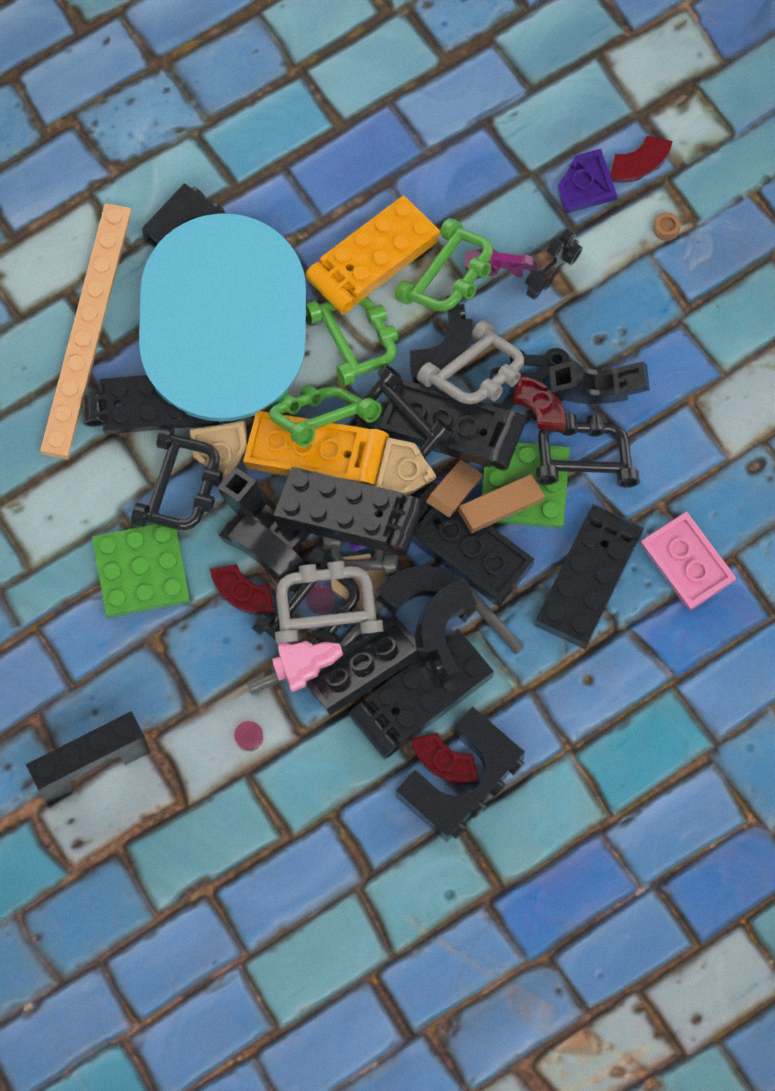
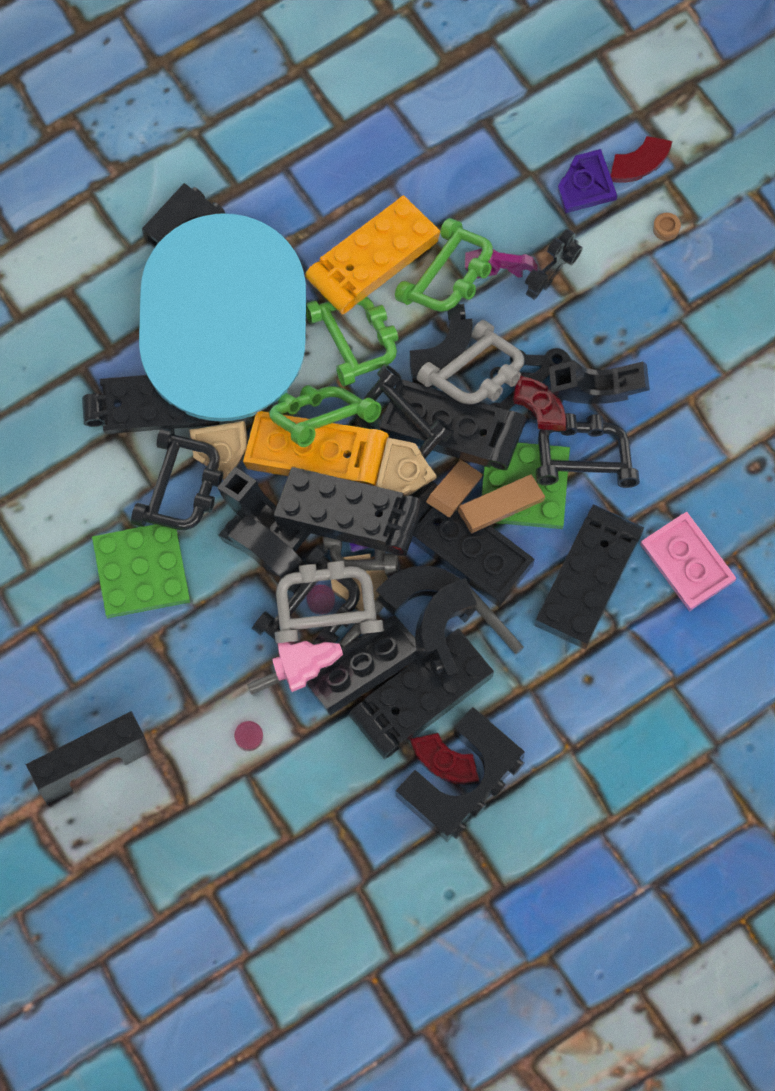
(86, 331): light nougat plate -> none
(240, 592): dark red tile -> none

